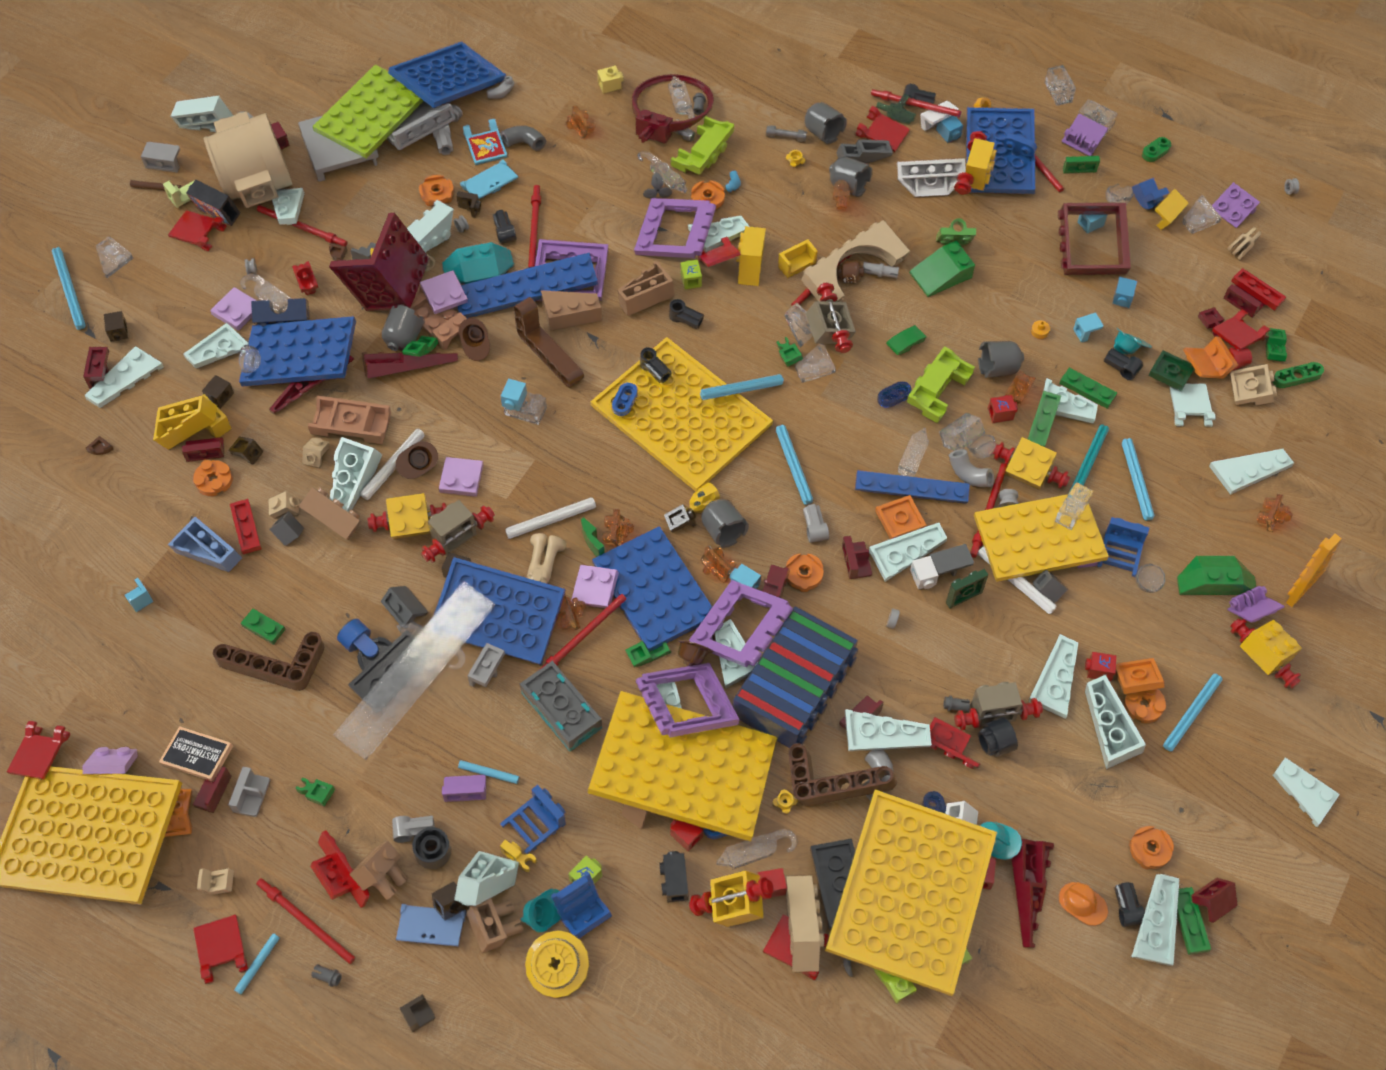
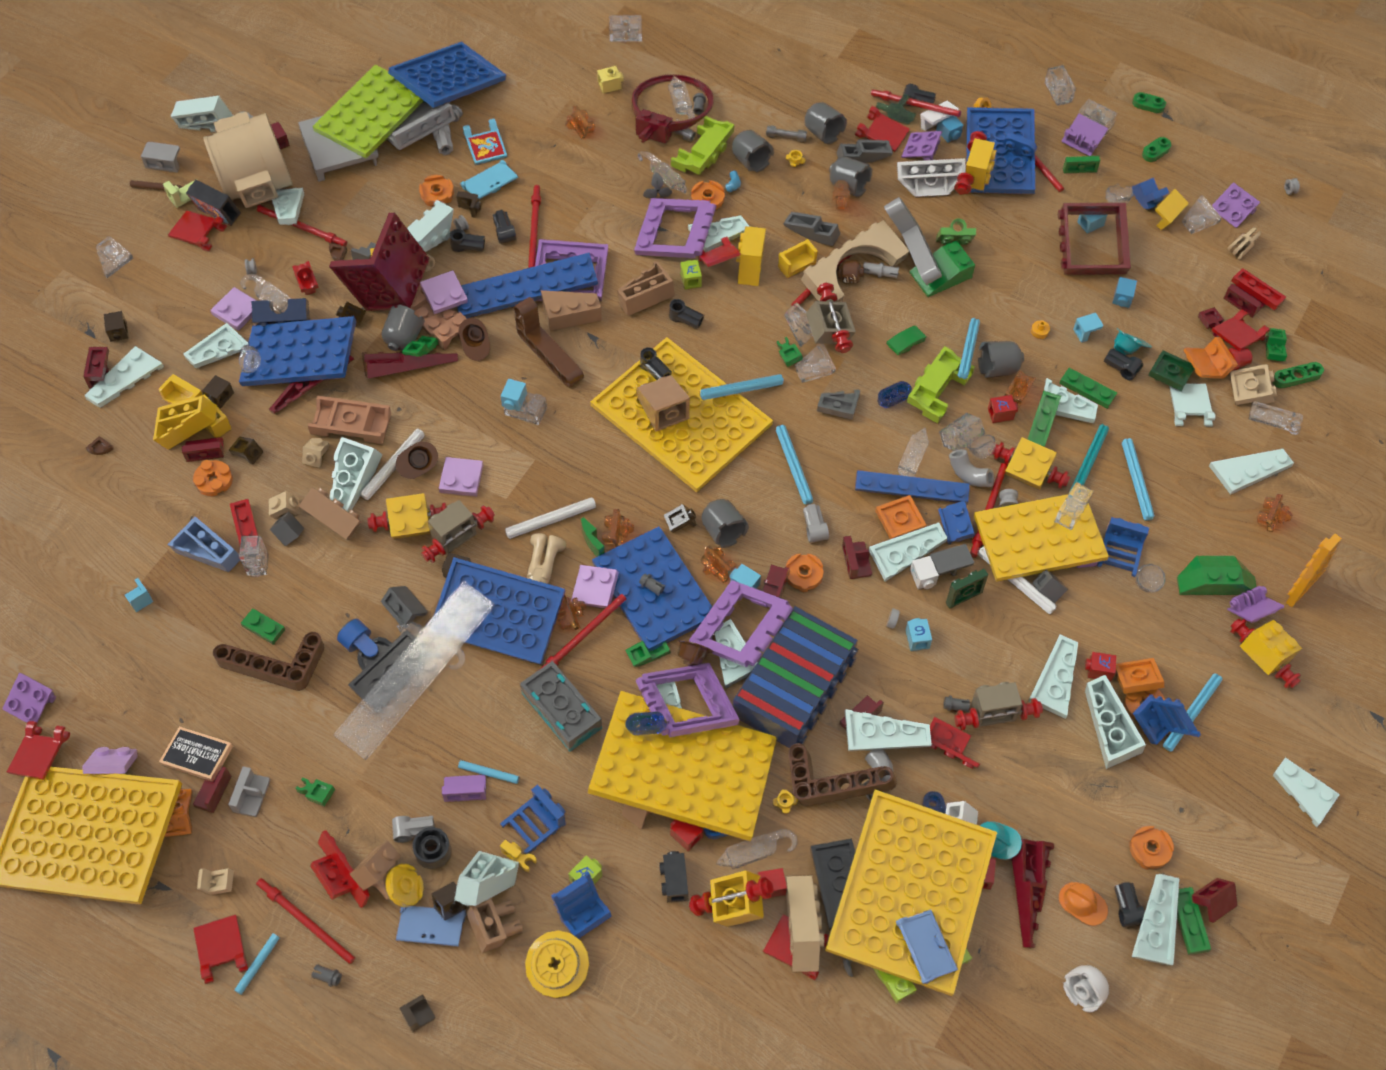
(28, 698): none -> medium lavender hinge
(68, 288): medium azure axle -> none
(178, 390): none -> yellow panel
(254, 555): none -> clear brick
(351, 310): none -> dark brown bracket
(404, 885): none -> yellow tile
(460, 241): none -> black piece
(478, 262): teal wedge -> none
(486, 665): light grey panel -> none
(502, 90): light grey arm -> none
(523, 134): dark grey cylinder -> none
(541, 912): teal piece -> none
(624, 400): blue plate -> none
(625, 28): none -> clear brick
(649, 723): none -> plate
(652, 584): none -> dark grey pin
(664, 402): none -> medium nougat slope
(702, 497): yellow rock -> none
(752, 150): none -> dark grey cylinder
(813, 228): none -> dark grey slope
(839, 403): none -> flat silver wing
(914, 240): none -> light grey beam
(918, 634): none -> medium azure brick
(922, 145): none -> medium lavender hinge
(924, 947): none -> medium blue door
(956, 522): none -> blue plate
(969, 348): none -> medium azure axle
(998, 737): black piece -> none
(1087, 987): none -> white cylinder
(1149, 102): none -> green plate
(1161, 716): none -> blue plate
(1276, 417): none -> clear plate

